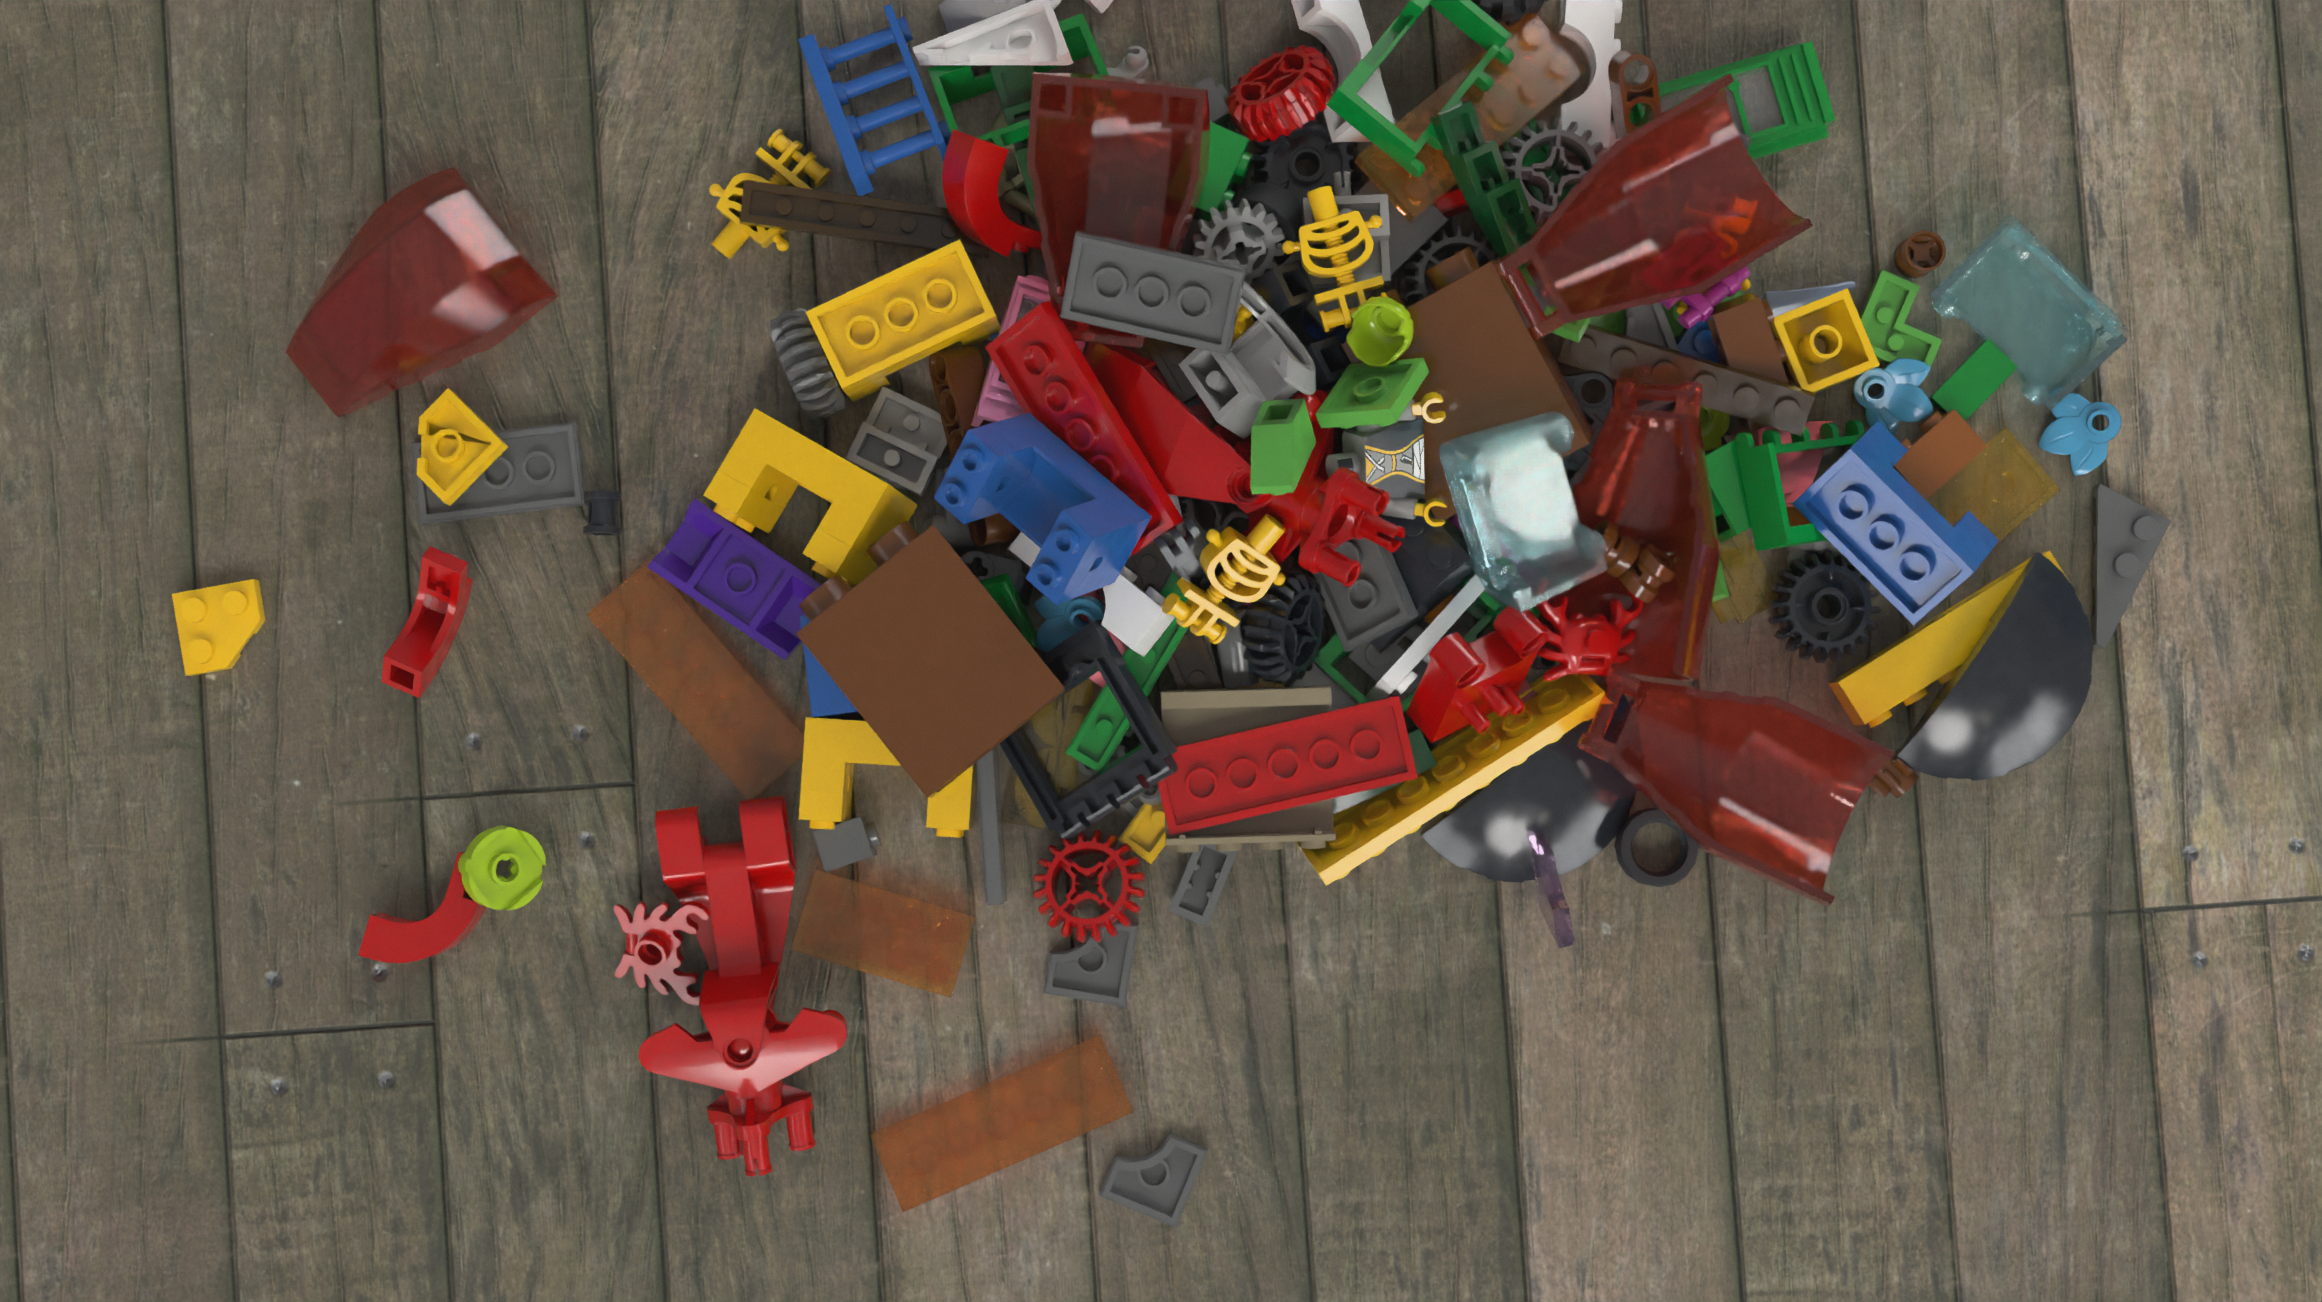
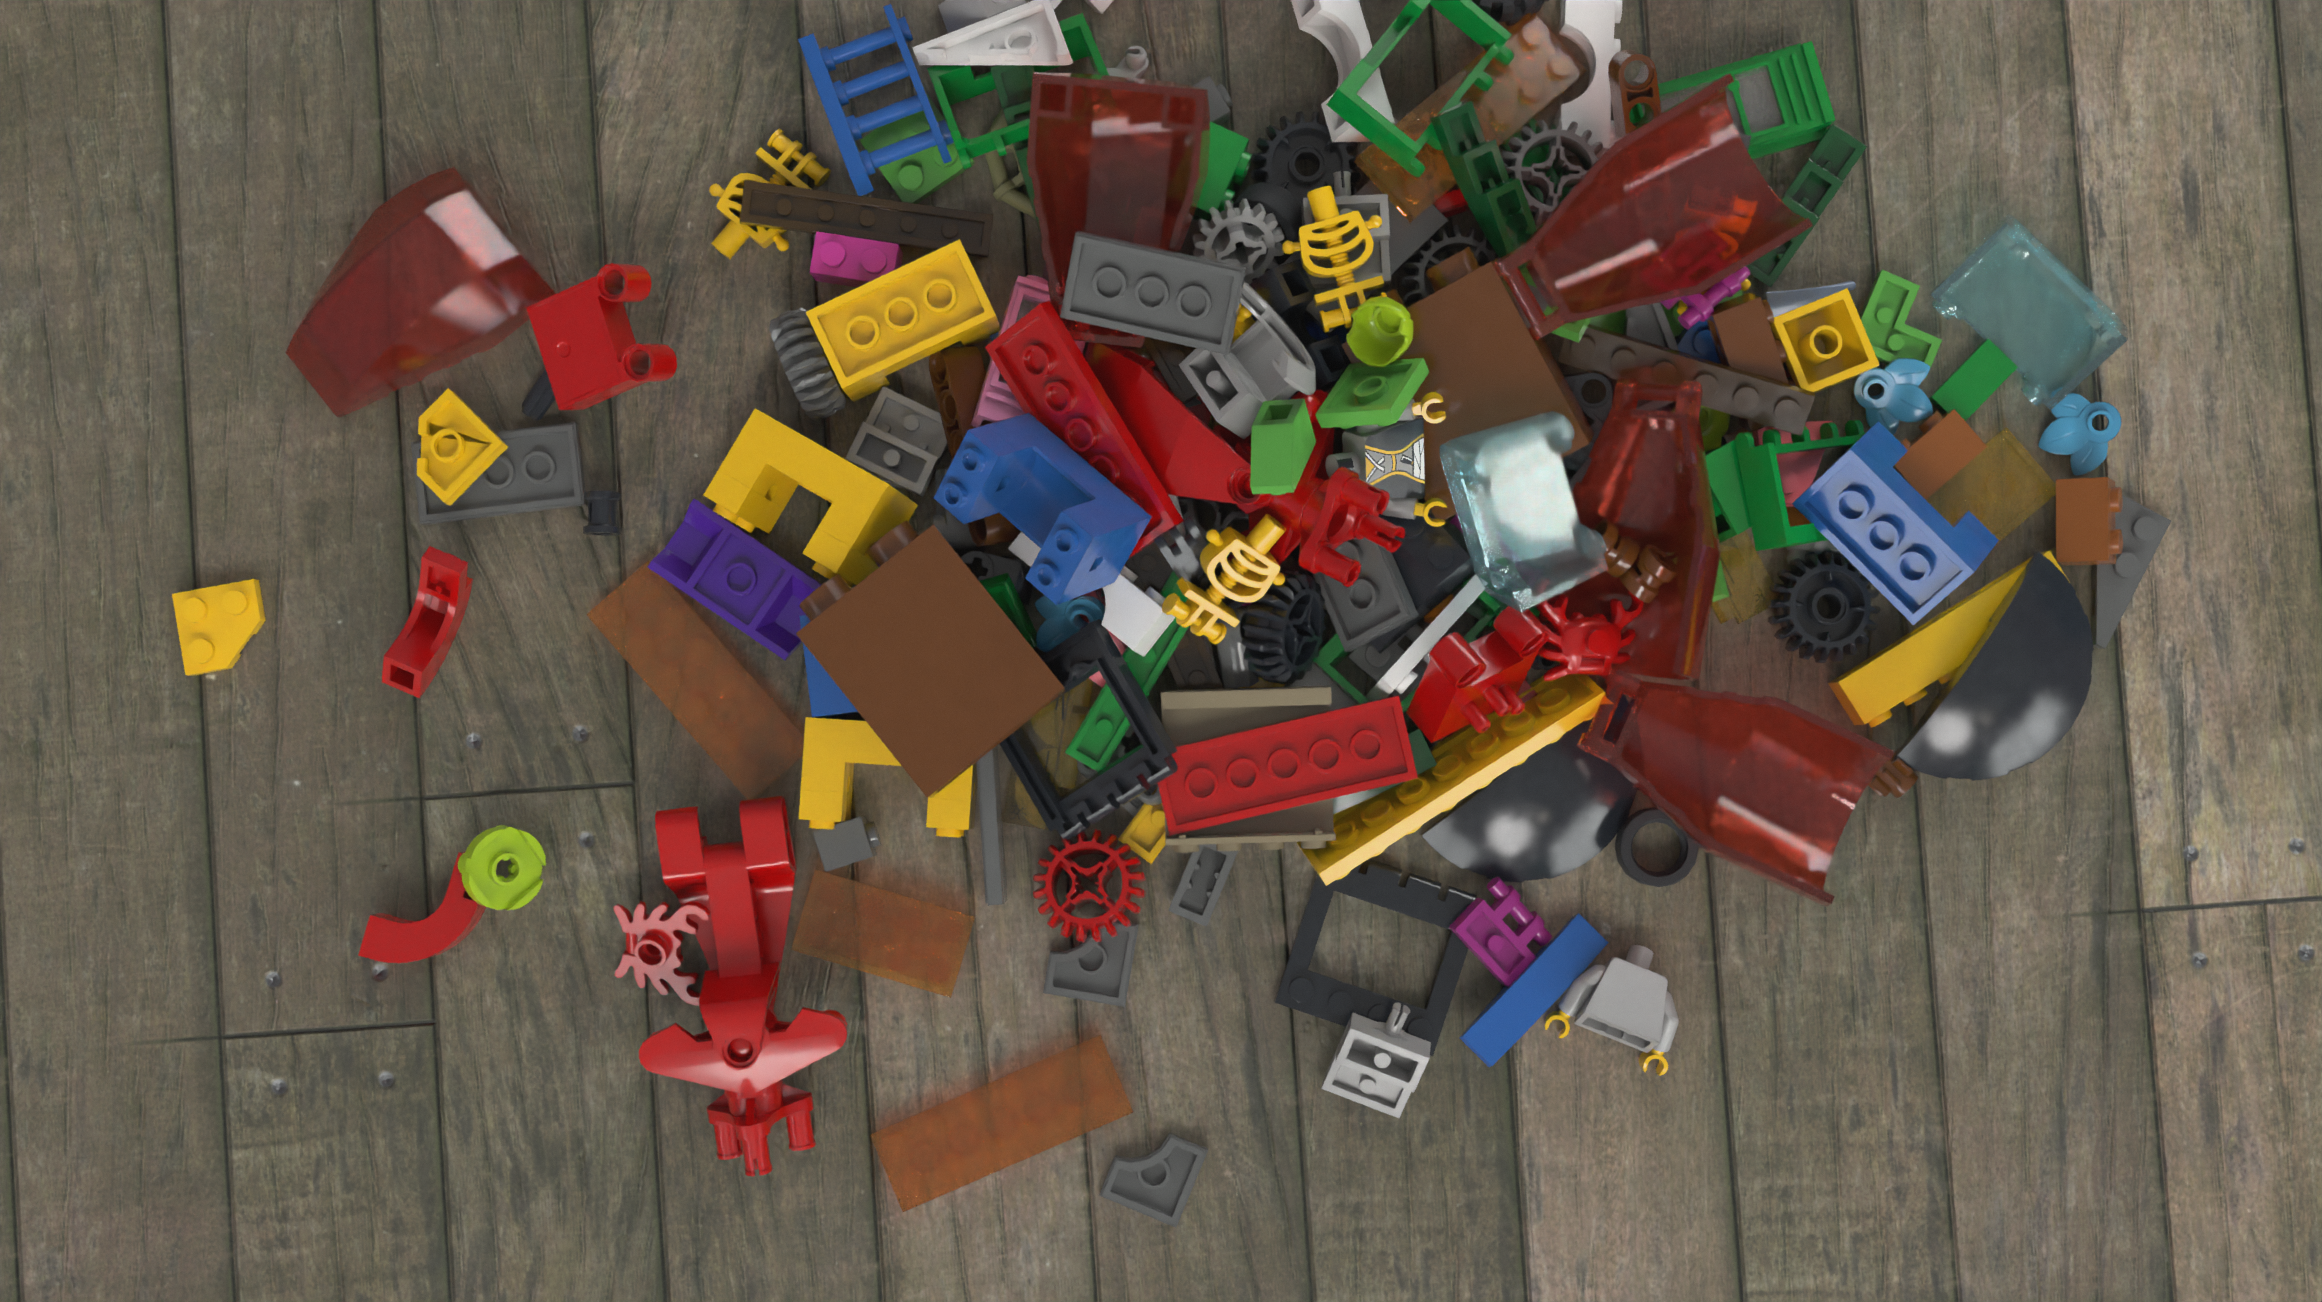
(591, 343): none -> red piece
(852, 259): none -> dark pink brick
(920, 173): none -> bright green plate
(971, 195): red arch -> none
(1281, 93): red gear -> none
(1337, 1000): none -> black hinge
(1378, 1062): none -> light grey plate
(1492, 940): none -> magenta plate
(1533, 991): none -> blue slope
(1549, 891): clear purple tile -> none
(1624, 1005): none -> light grey torso
(1810, 194): none -> dark green slope
(1926, 248): reddish brown wheel -> none
(2087, 521): none -> dark orange brick

